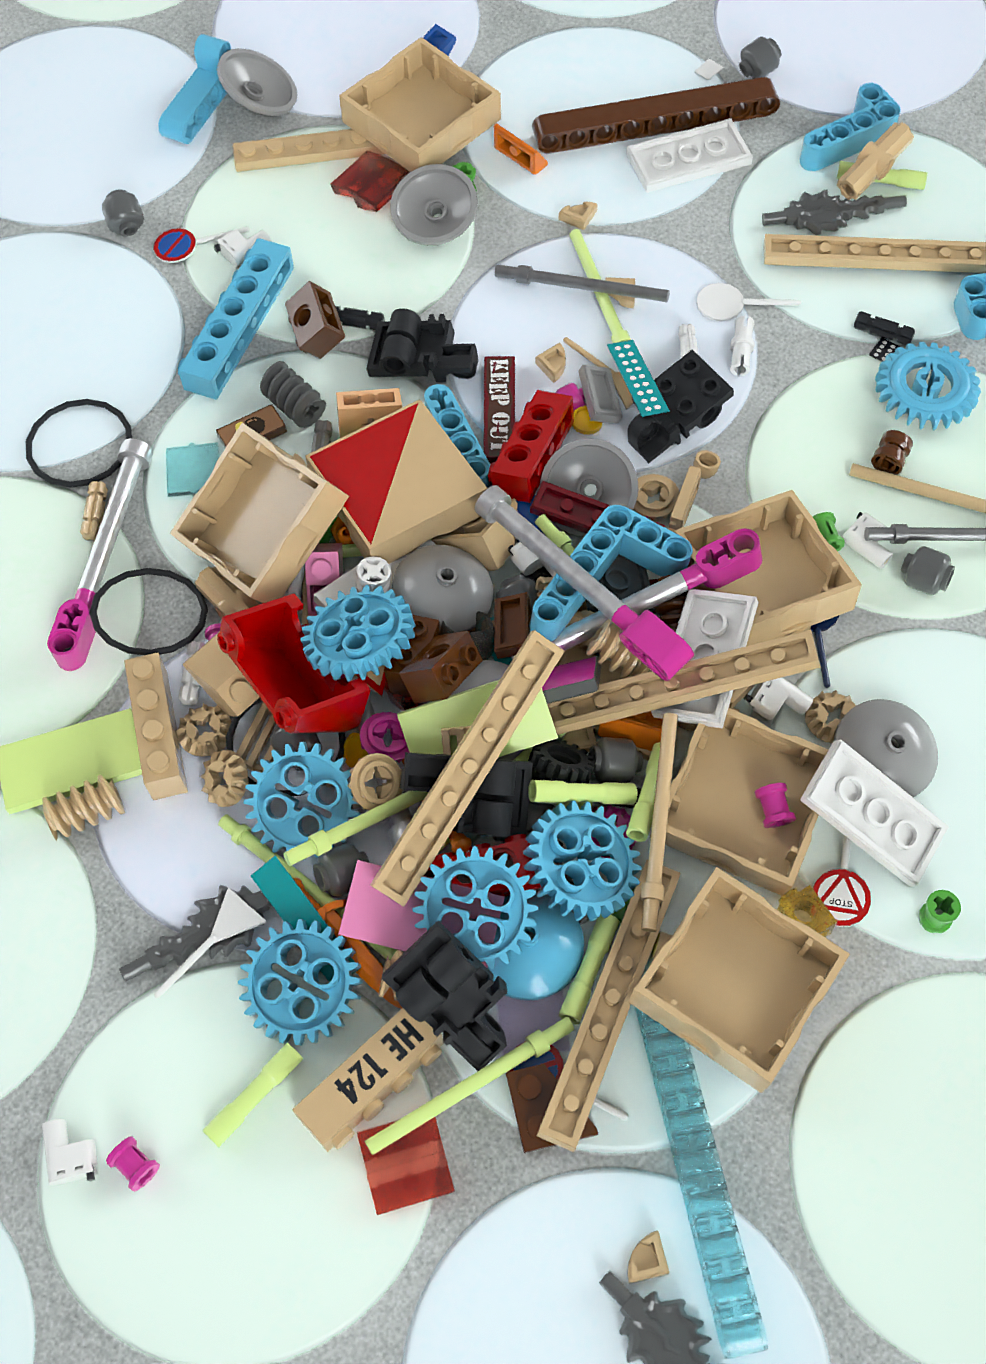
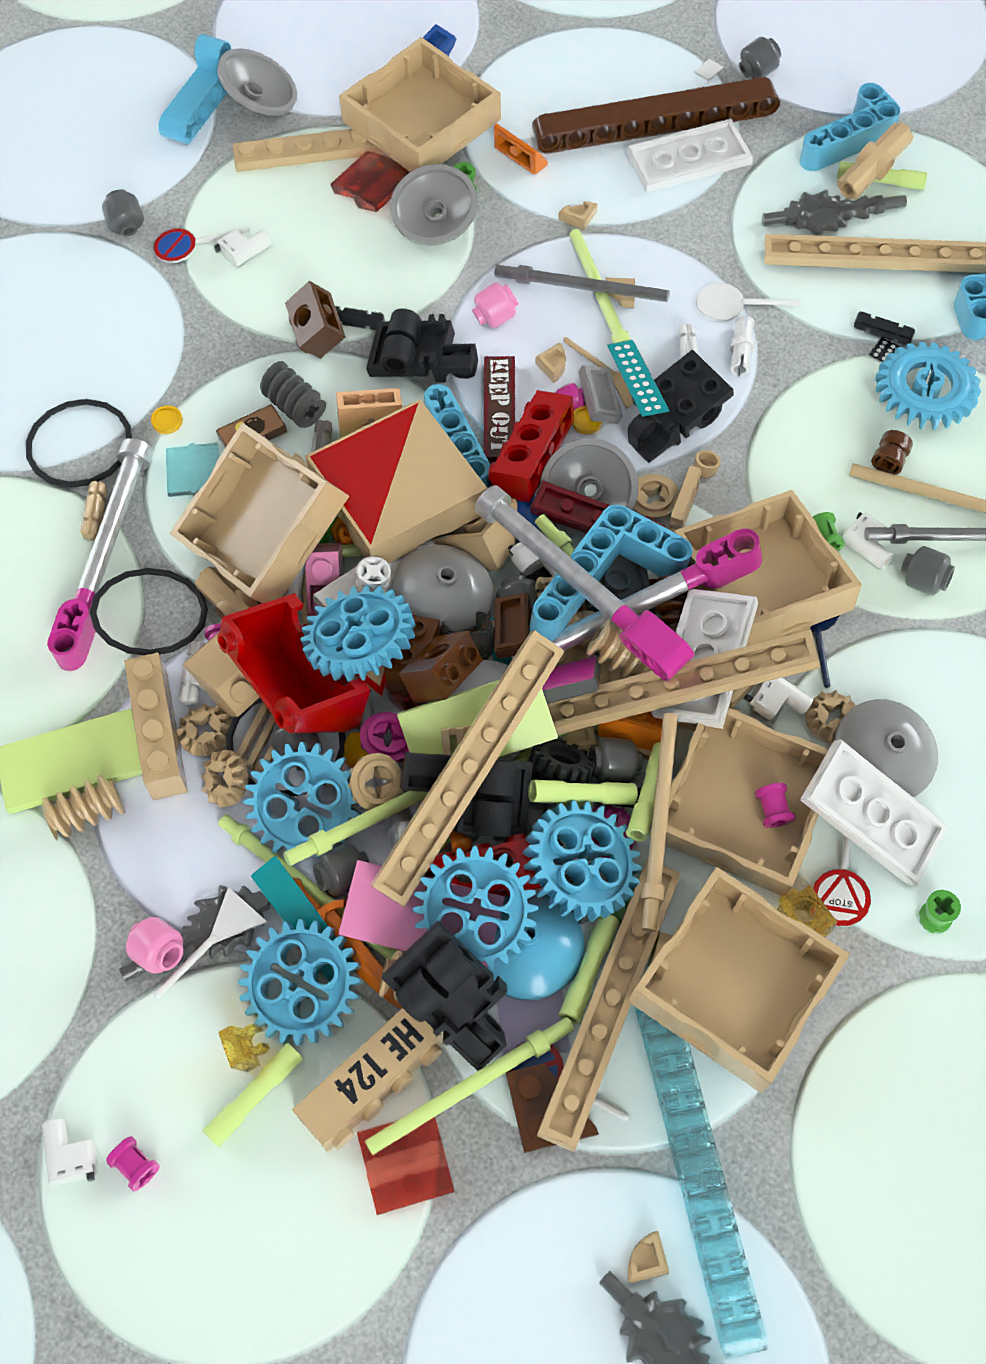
(154, 945): none -> bright pink head
(166, 419): none -> yellow piece
(236, 319): medium azure brick -> none
(239, 1046): none -> clear yellow tile
(495, 305): none -> bright pink head

